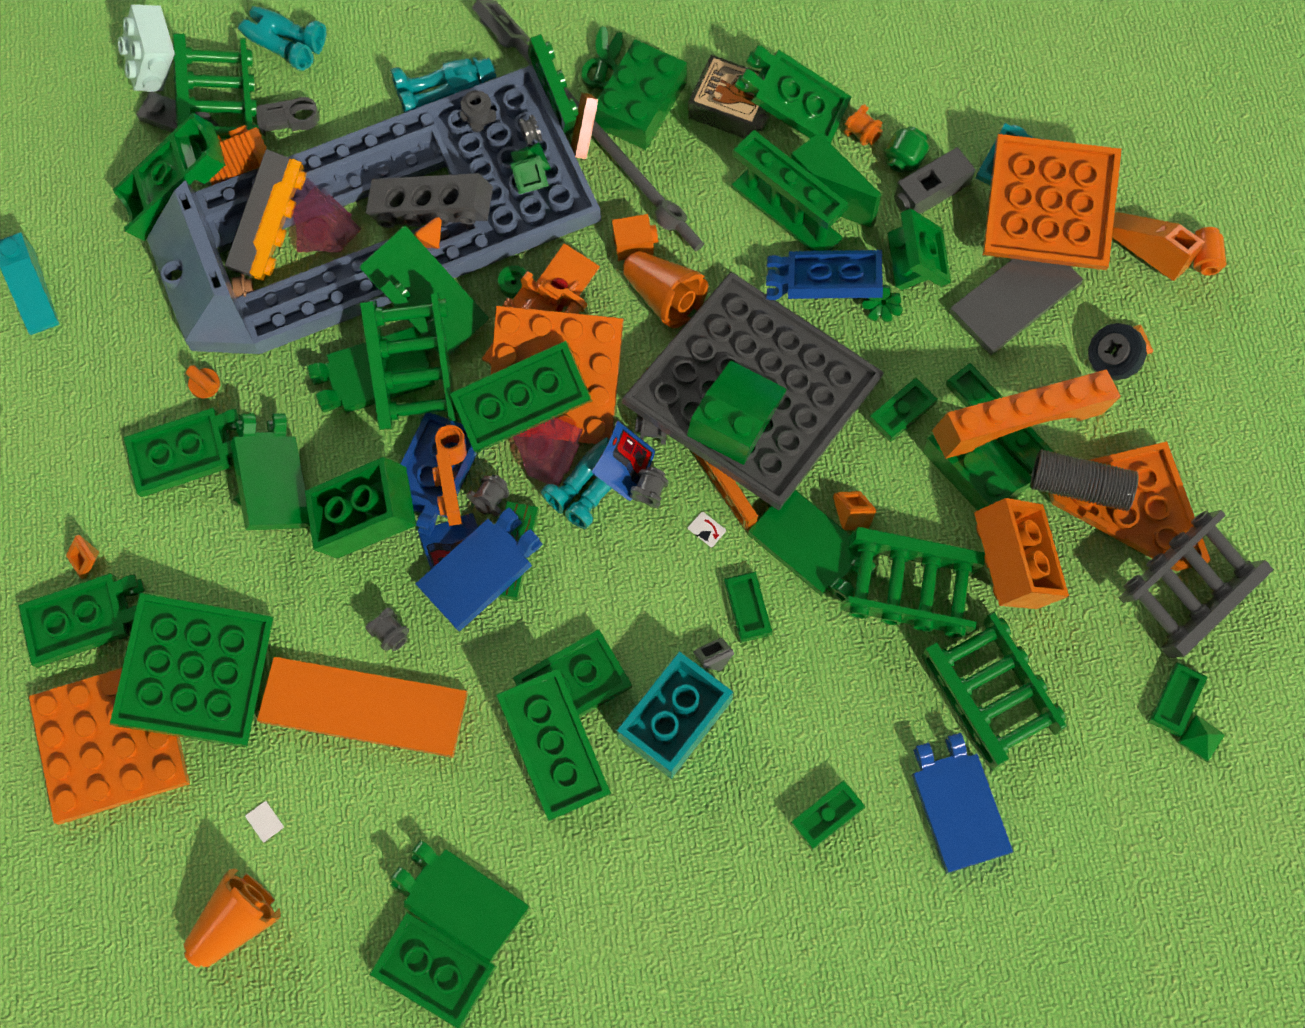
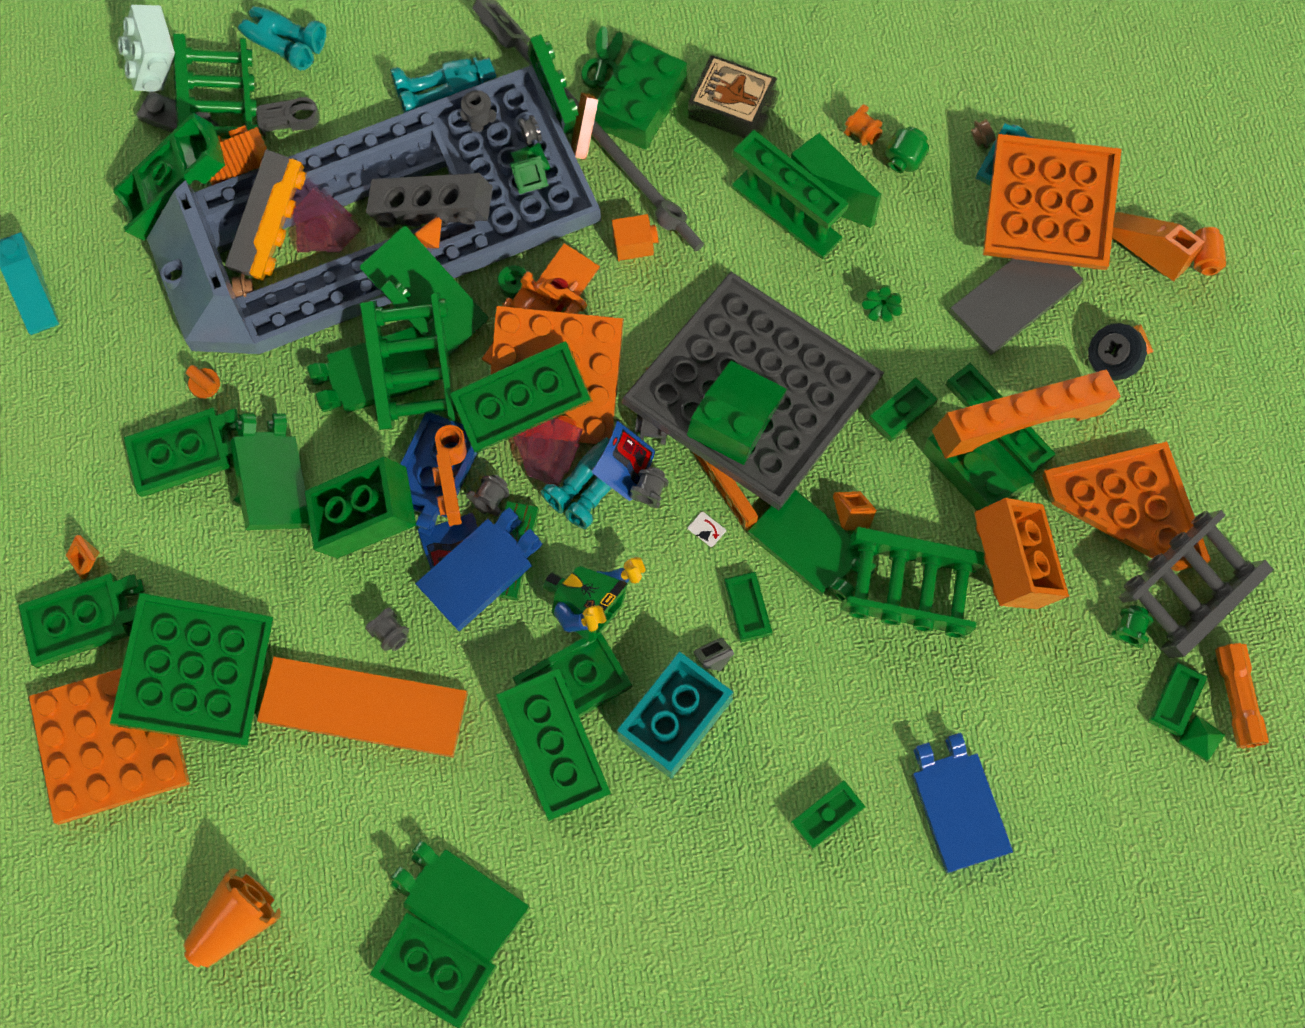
(264, 821): white sticker -> none
(591, 598): none -> torso
(666, 287): orange cone -> none
(794, 93): green tile -> none
(826, 275): blue tile -> none
(918, 252): green bracket -> none
(934, 182): dark grey brick -> none
(976, 719): green fence -> none
(983, 133): none -> medium nougat plate
(1072, 476): dark grey piece -> none
(1133, 626): none -> green brick
(1247, 721): none -> orange axle

